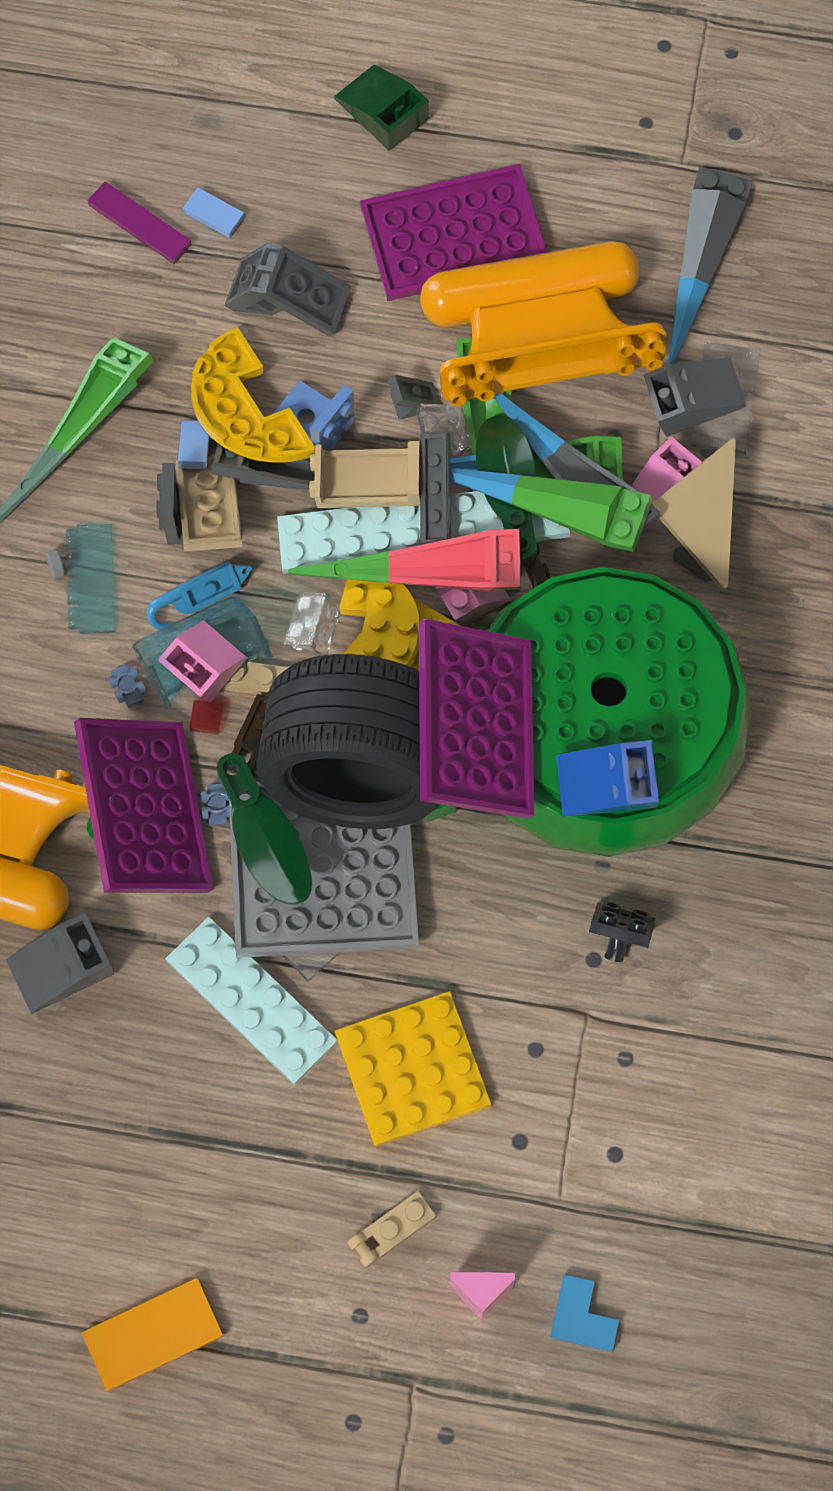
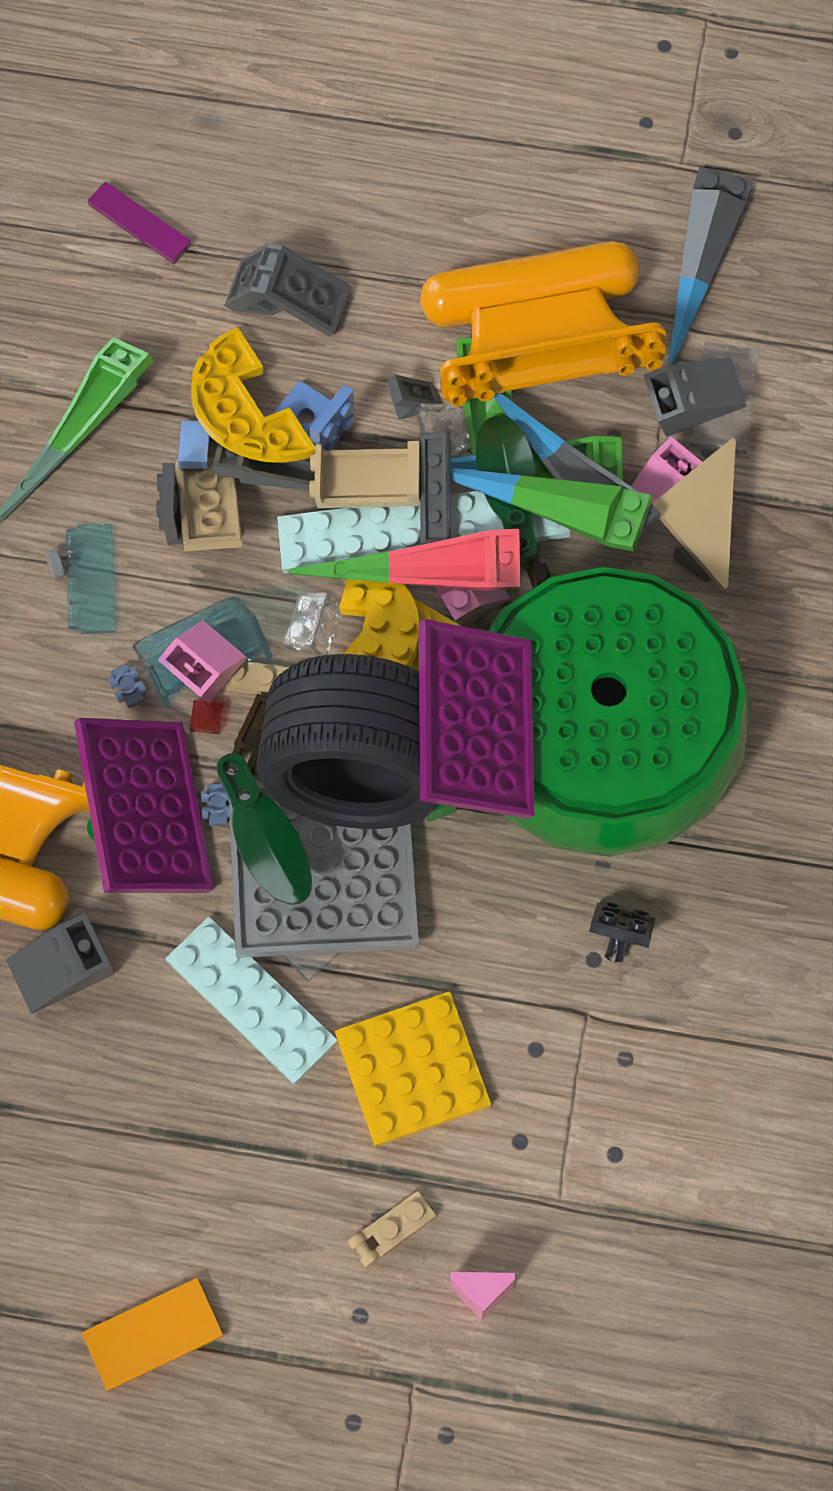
(200, 591): dark azure plate -> none
(213, 212): light blue tile -> none
(384, 105): dark green slope -> none
(450, 227): magenta plate -> none
(575, 1324): dark azure tile -> none
(608, 779): blue slope -> none

